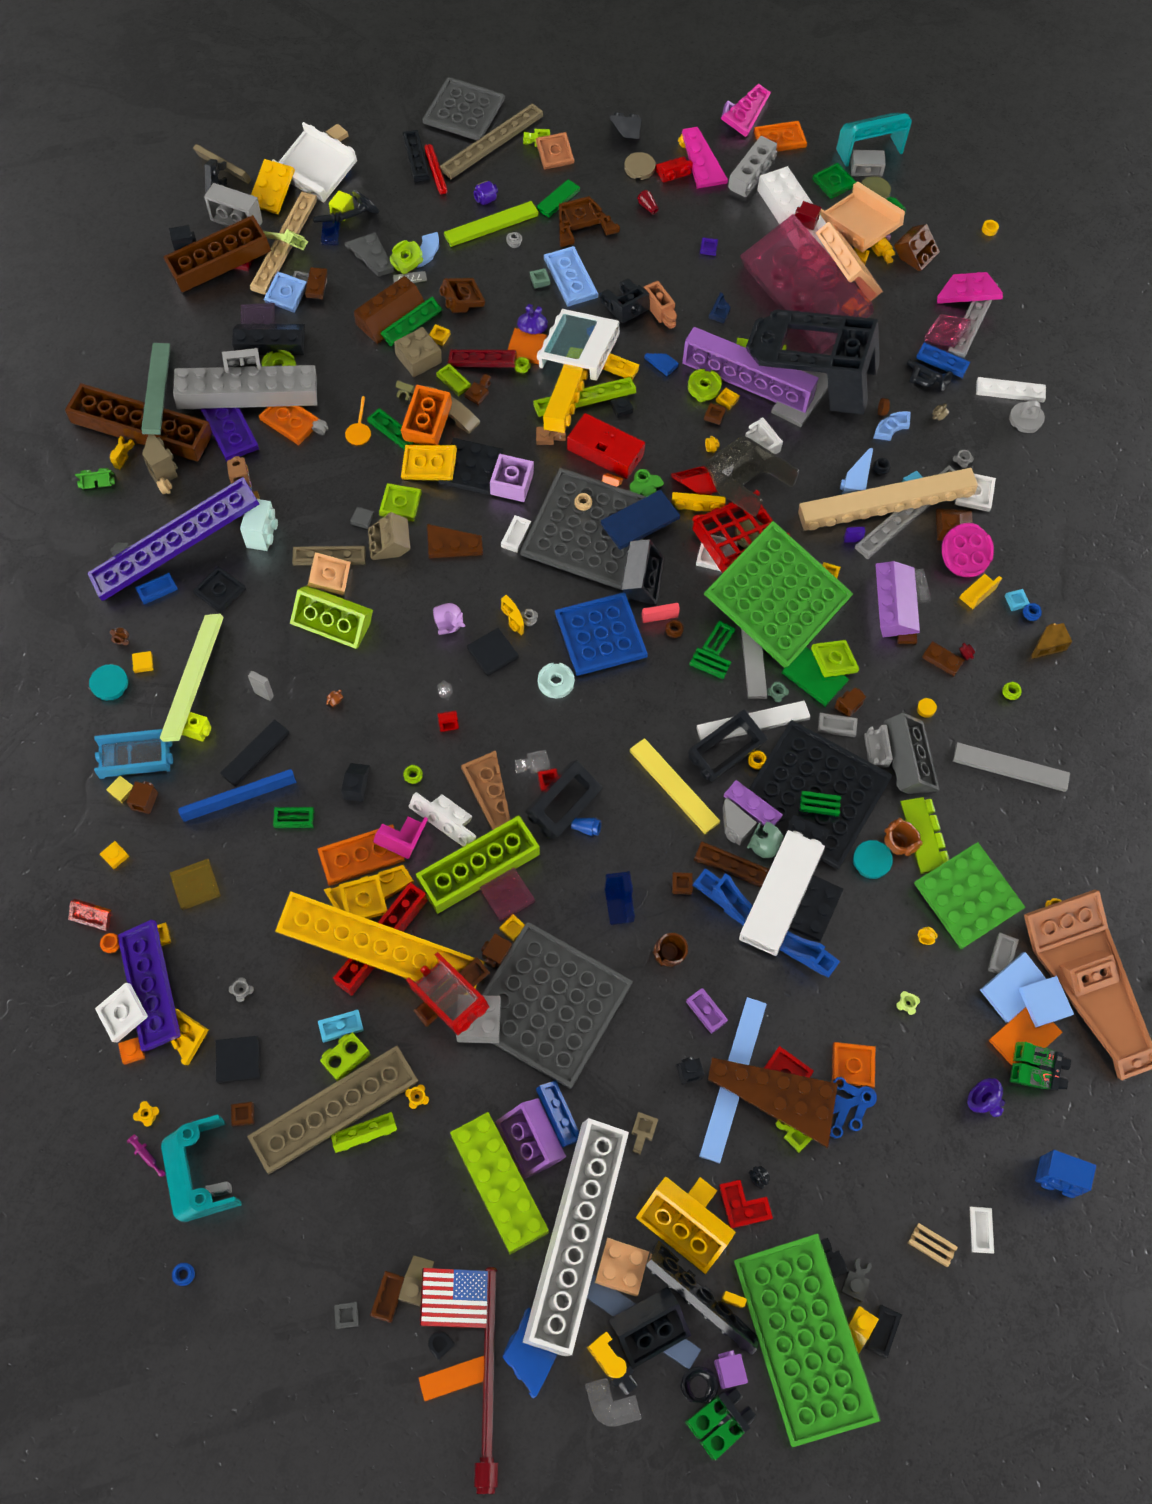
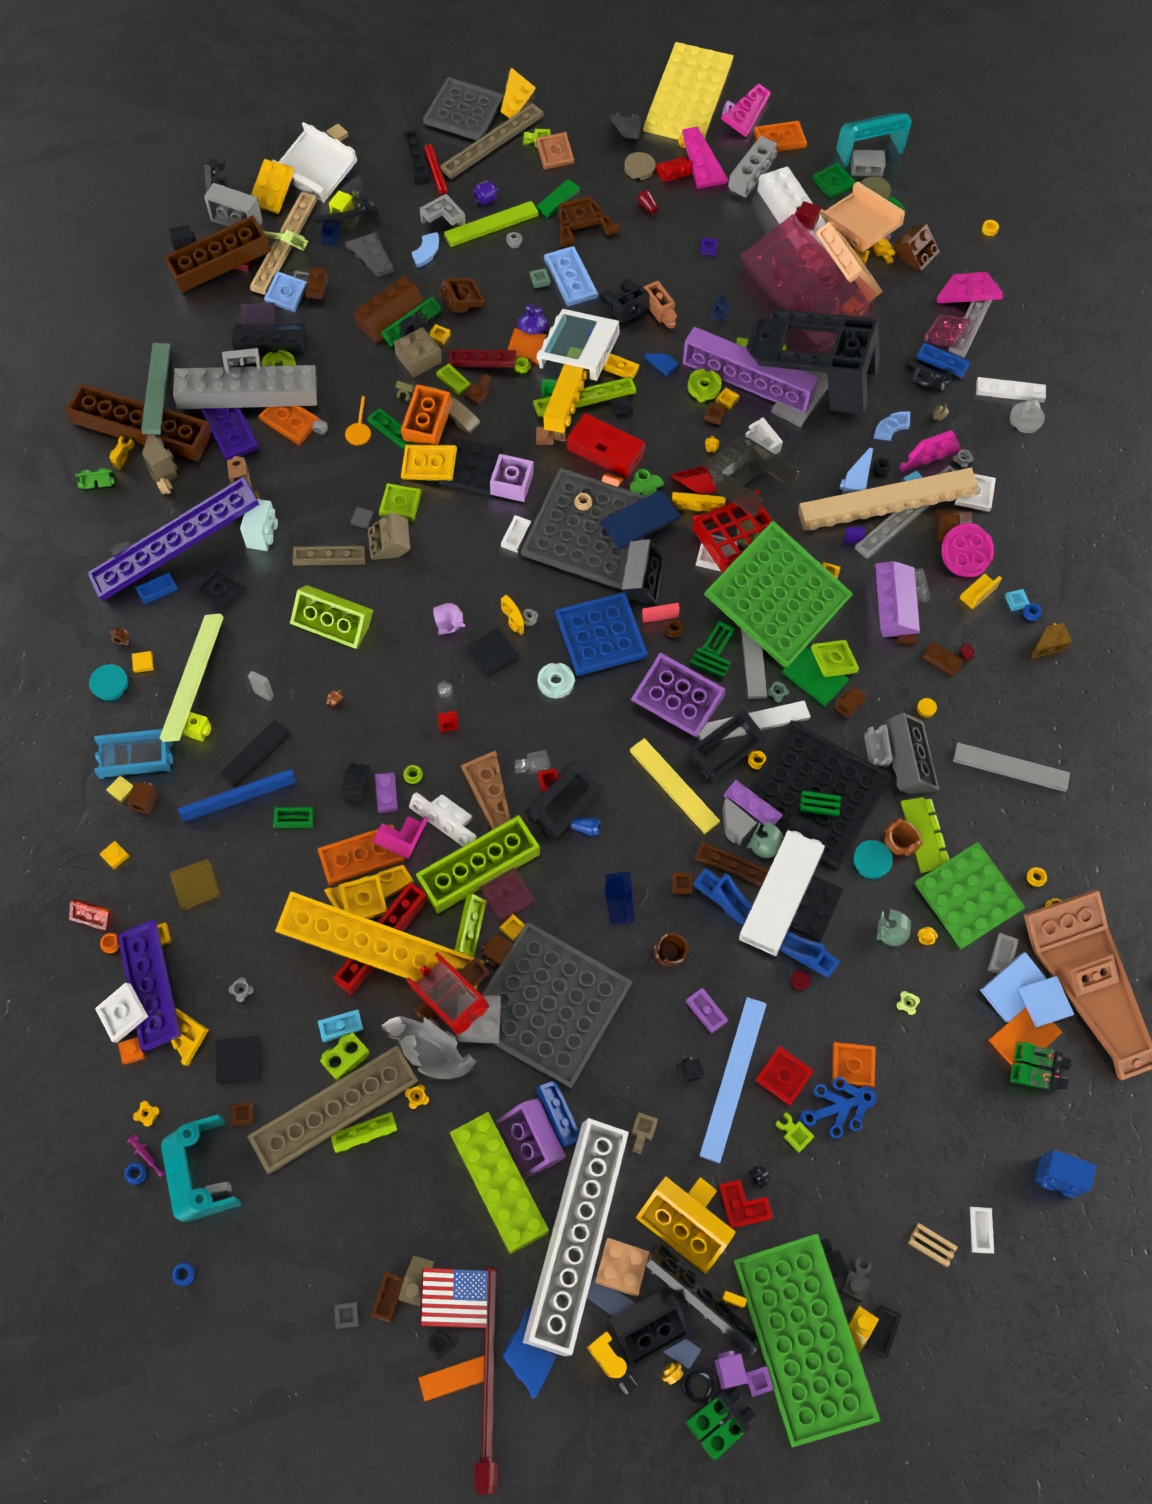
(129, 1173): none -> blue plate
(231, 168): dark tan tile -> none
(329, 573): light nougat plate -> none
(386, 792): none -> medium lavender plate
(407, 264): lime plate -> none
(412, 324): none -> black plate
(415, 277): light grey sticker -> none
(429, 1048): none -> light grey animal
(444, 207): none -> light grey panel
(452, 543): reddish brown wing -> none
(470, 925): none -> lime plate
(516, 94): none -> yellow wing
(548, 387): none -> green tile
(608, 1411): clear plate -> none
(672, 1373): none -> yellow plate
(678, 695): none -> medium lavender slope
(688, 91): none -> light yellow plate
(759, 1381): none -> medium lavender plate
(790, 1098): reddish brown wing -> none
(801, 979): none -> dark red plate
(837, 725): light grey tile -> none
(884, 406): reddish brown tile -> none
(895, 932): none -> sand green helmet
(932, 449): none -> dark pink wing
(987, 1097): dark purple hair -> none
(1015, 687): lime plate -> none
(1038, 872): none -> yellow plate

